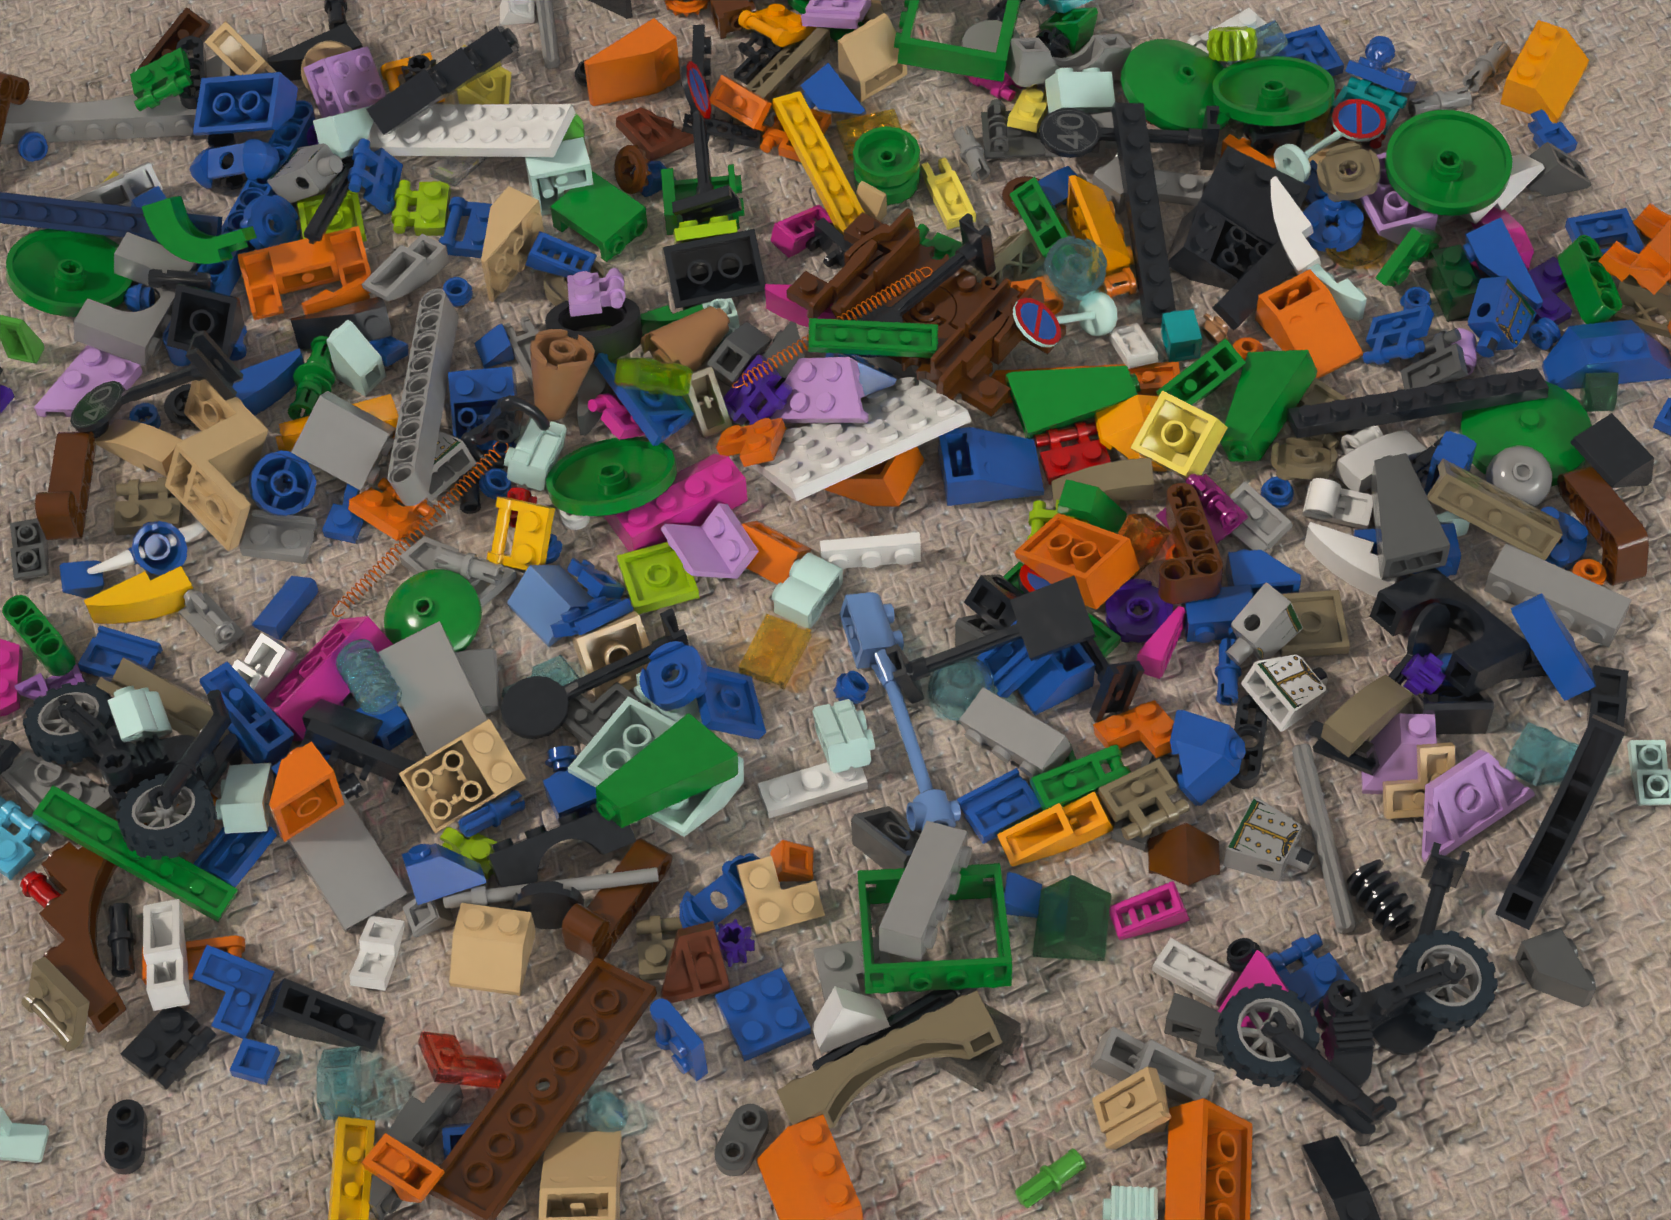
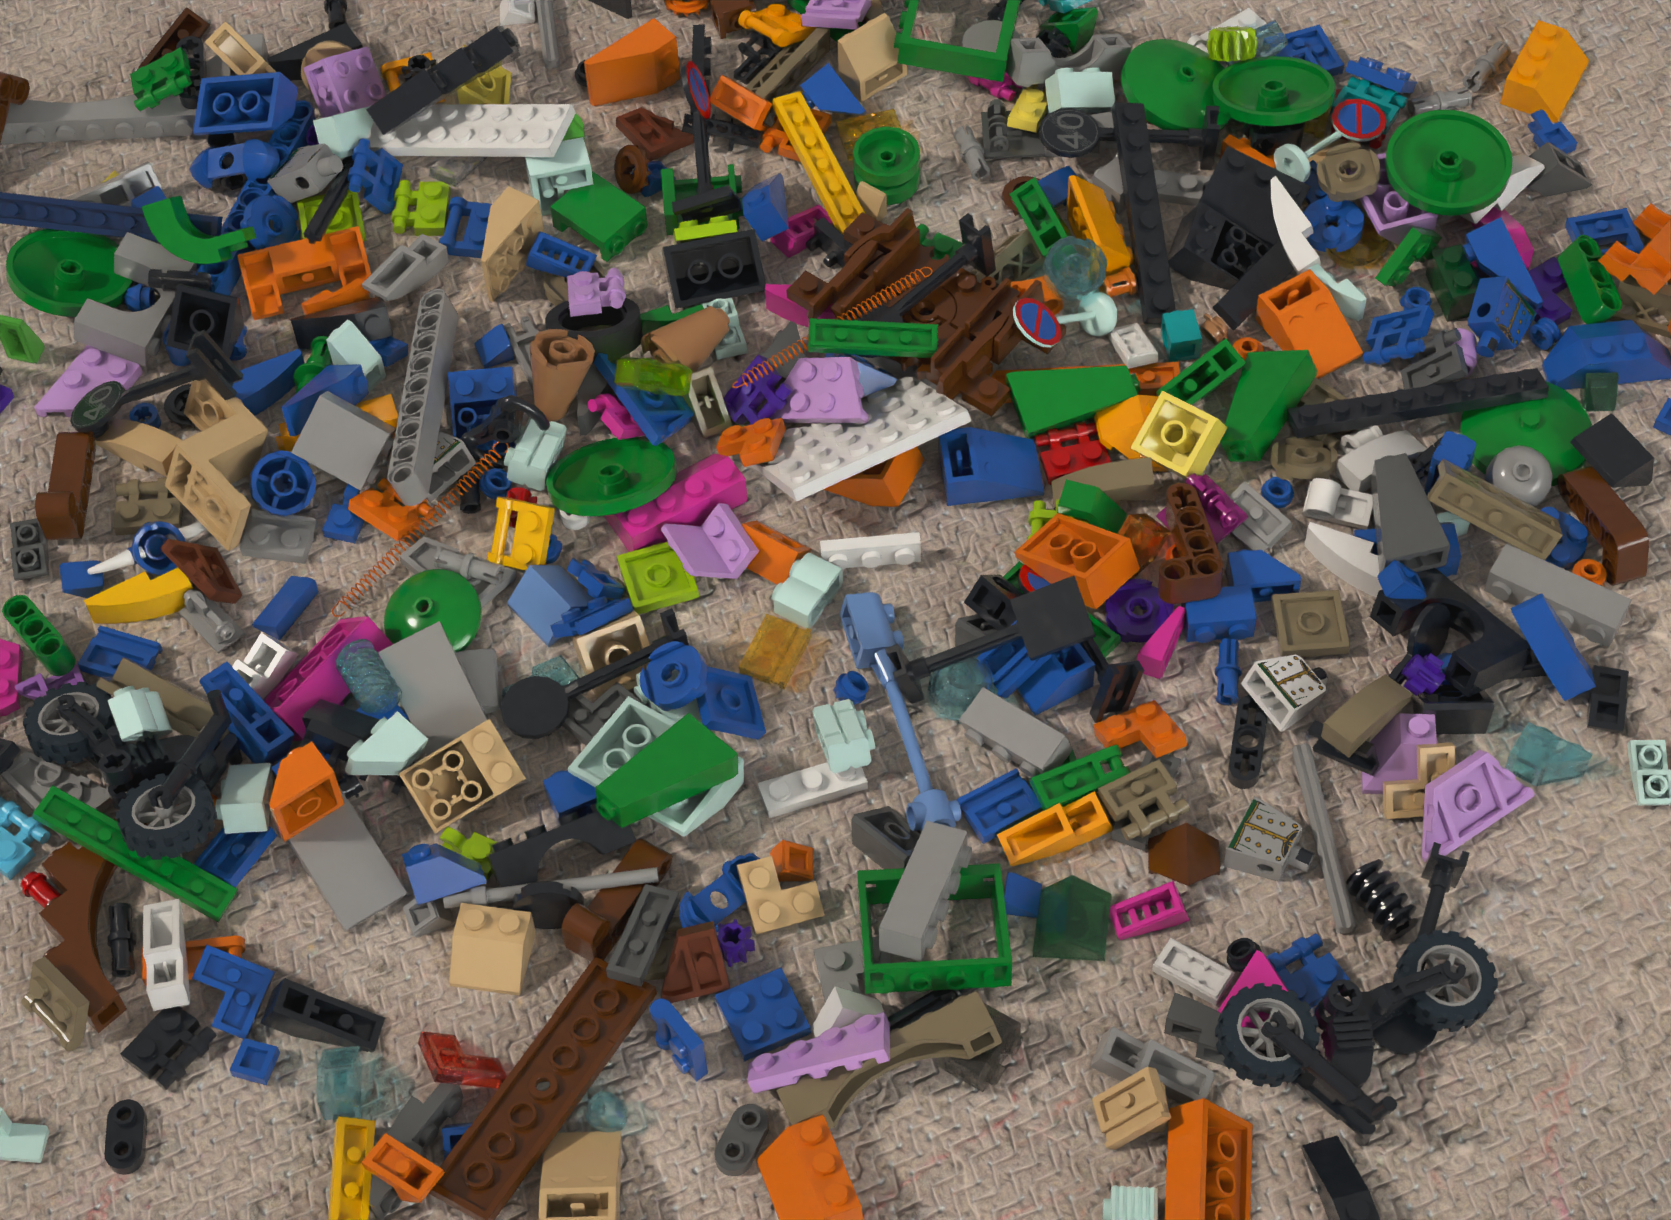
(32, 146): blue plate -> none
(204, 568): none -> copper wing
(341, 380): none -> blue slope
(377, 953): white slope -> none
(389, 749): none -> light aqua slope
(458, 291): blue plate -> none
(491, 814): blue axle -> none
(560, 758): blue plate -> none
(643, 935): none -> dark grey plate
(738, 352): dark grey slope -> none
(766, 207): none -> blue slope
(816, 1057): none -> lavender wing
(947, 193): light yellow hinge -> none
(1050, 1178): bright green axle -> none
(1207, 754): blue slope -> none
(1263, 626): light grey torso -> none
(1381, 49): blue plate -> none
(1401, 582): none -> blue slope
(1554, 967): dark grey slope -> none
(1562, 823): black arch -> none

